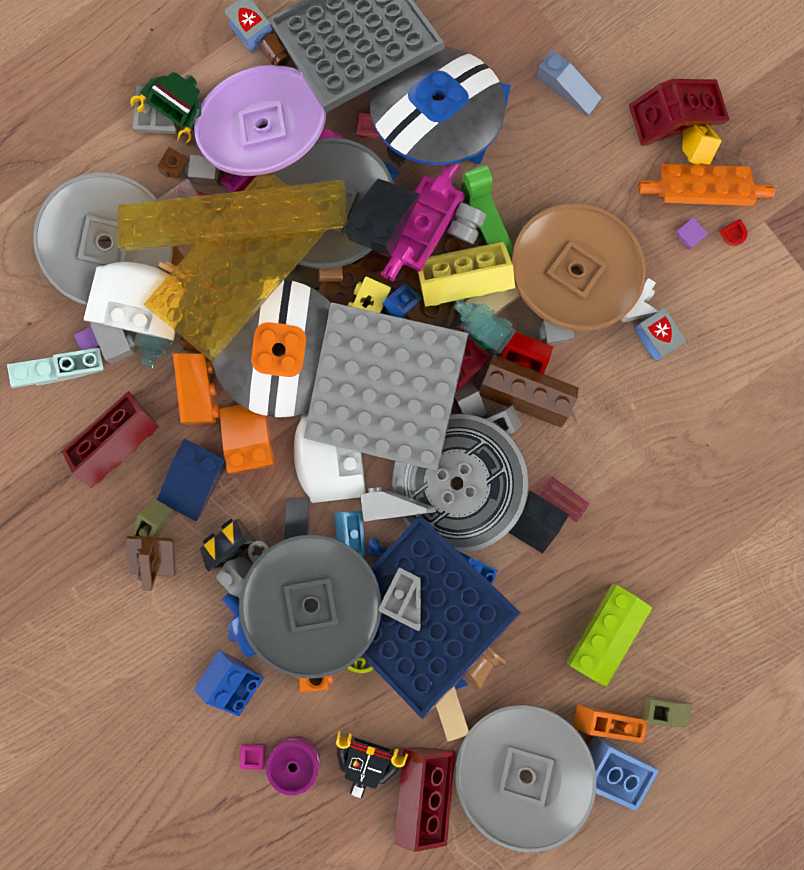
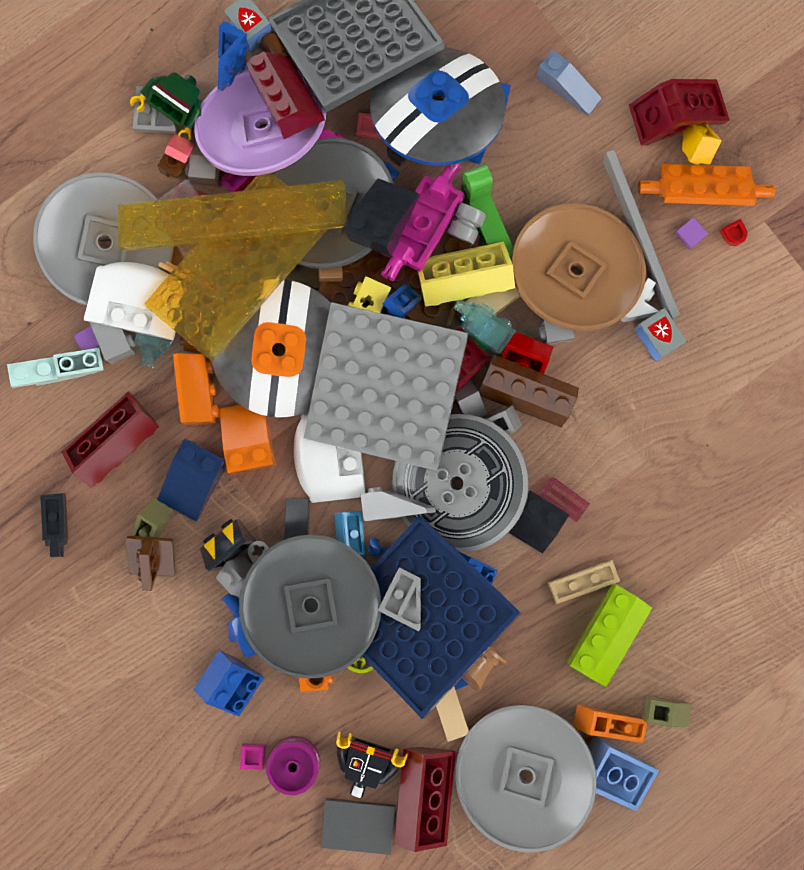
(54, 523): none -> black hinge
(179, 148): none -> coral tile
(231, 54): none -> blue bracket
(284, 93): none -> dark red slope
(358, 826): none -> dark grey tile
(583, 581): none -> tan tile
(638, 228): none -> light grey tile

